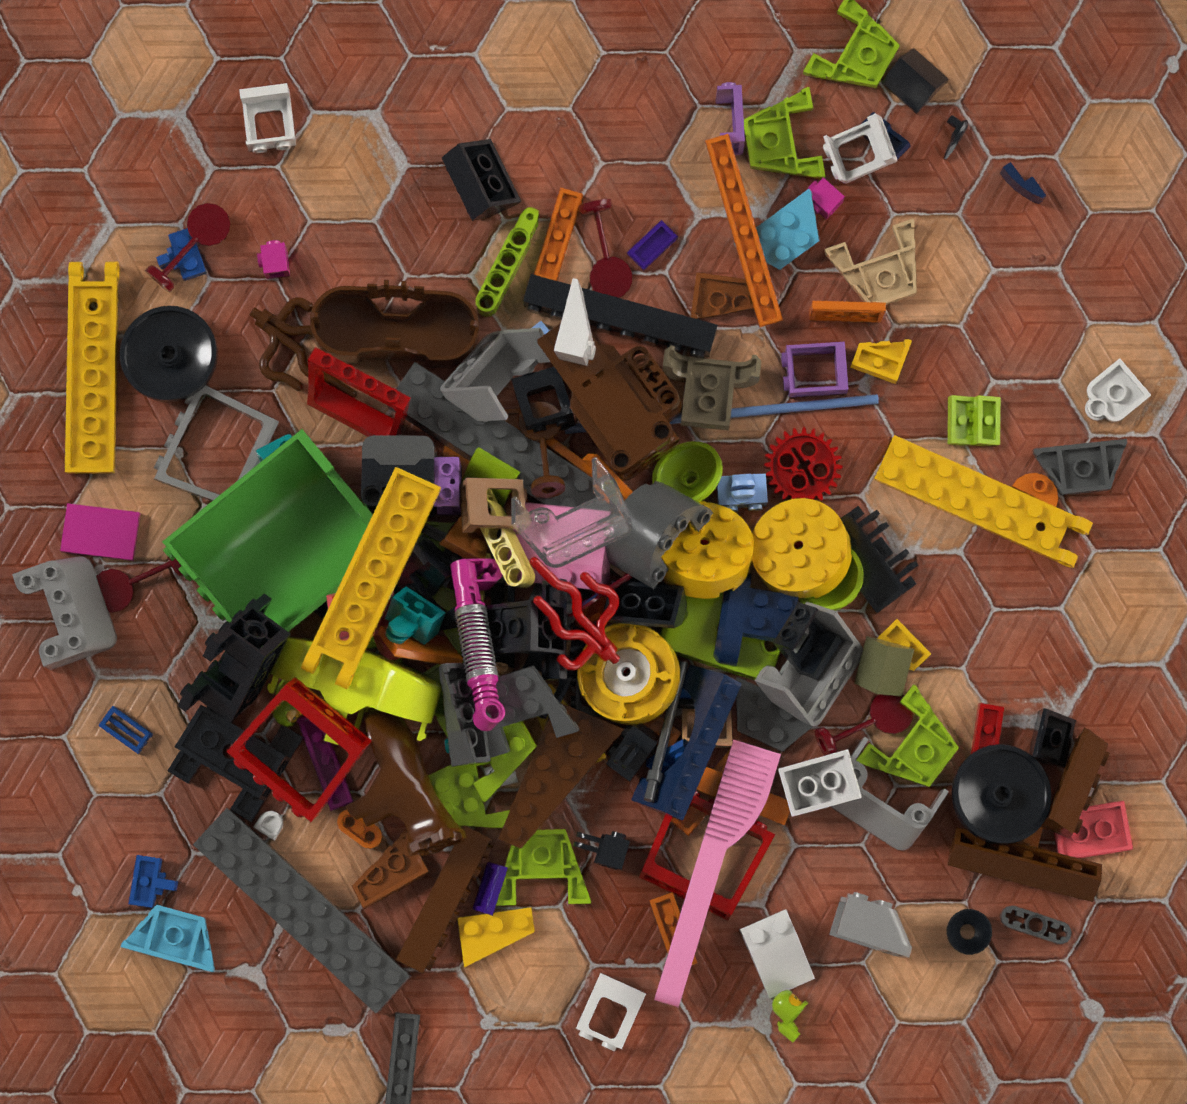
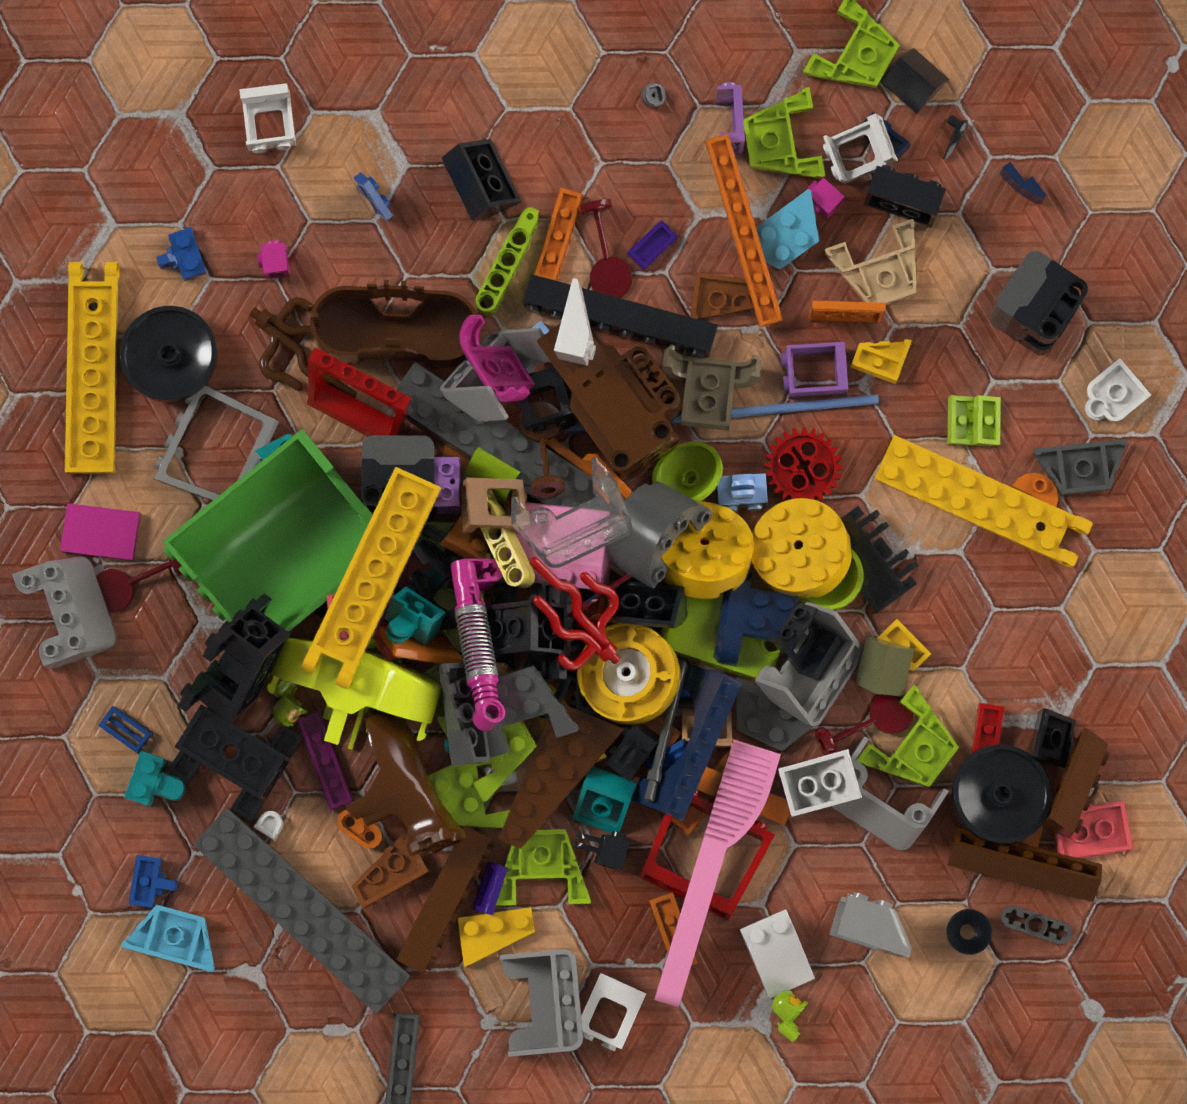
(151, 781): none -> teal brick
(206, 225): dark red piece -> none
(325, 719): red windscreen -> none
(368, 188): none -> blue hinge
(494, 364): none -> dark pink piece
(552, 1002): none -> light grey windscreen
(604, 800): none -> teal slope
(653, 95): none -> dark grey tile
(904, 195): none -> black brick
(1038, 302): none -> black piece

